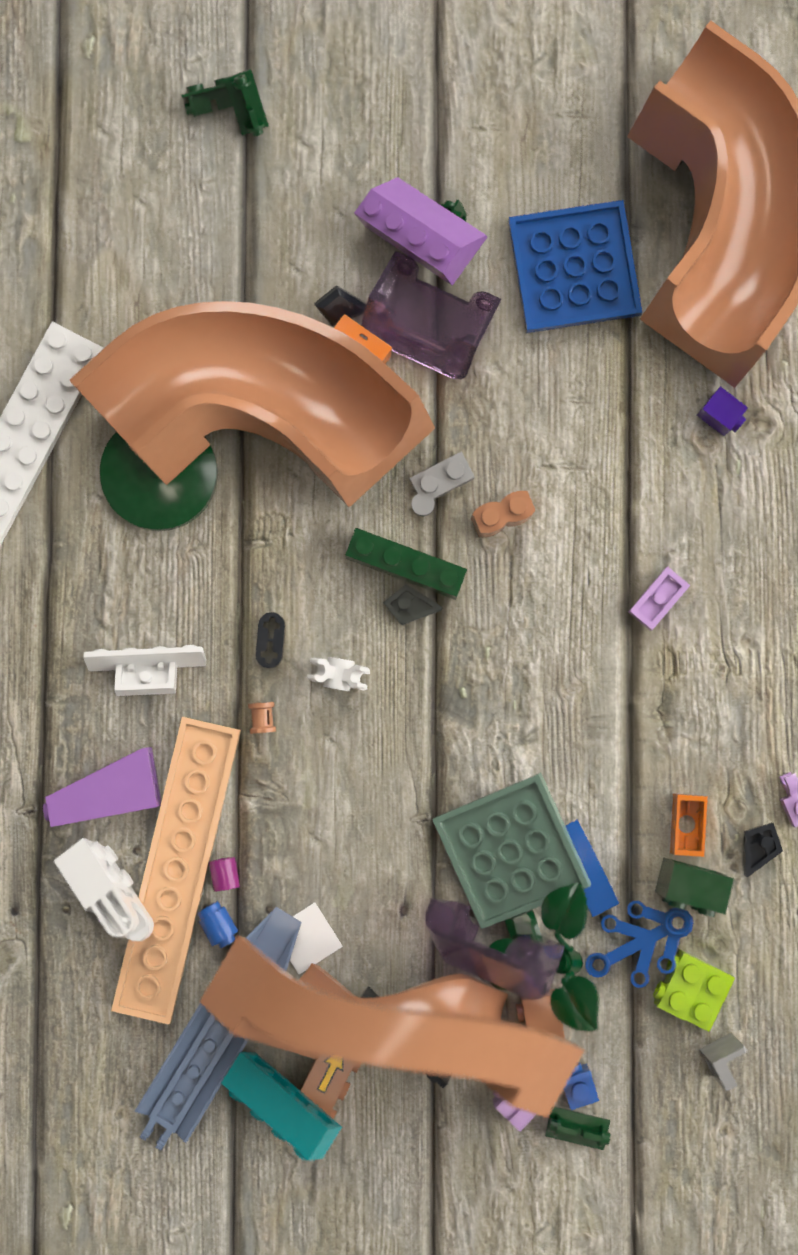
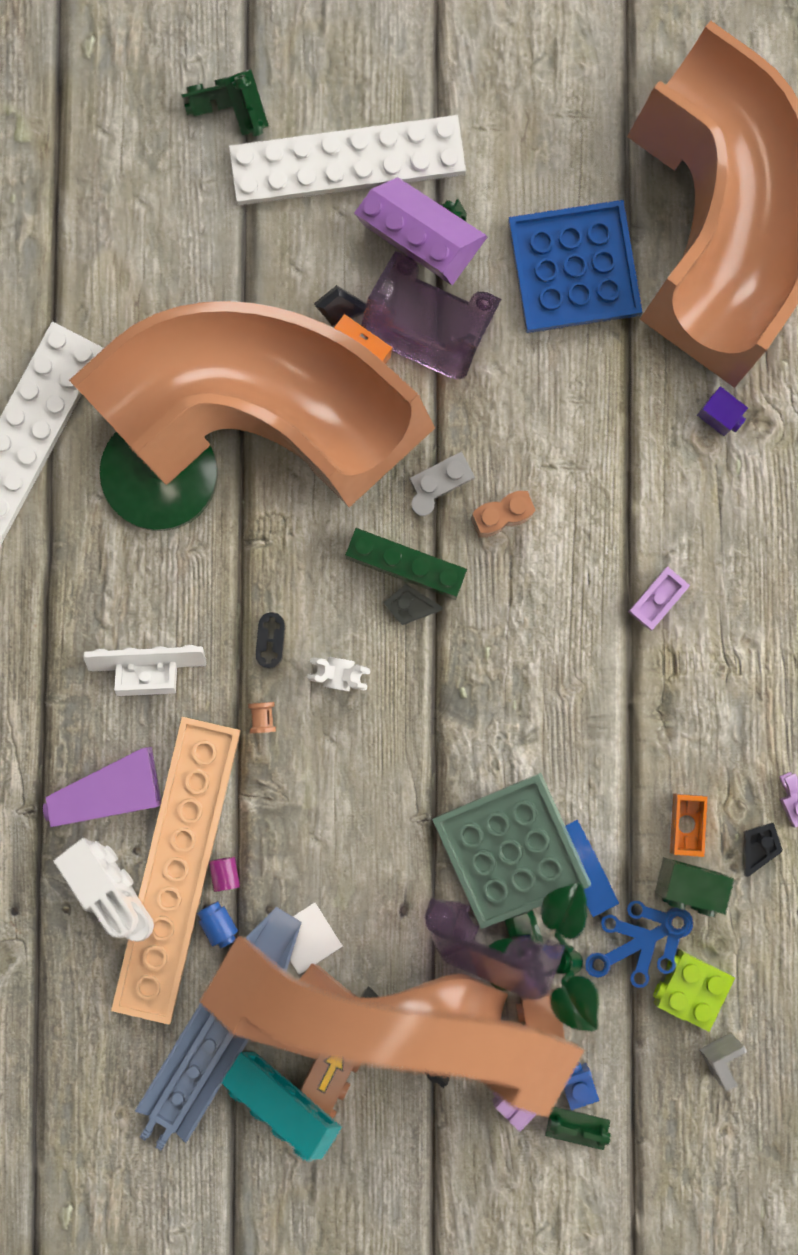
(347, 160): none -> white plate

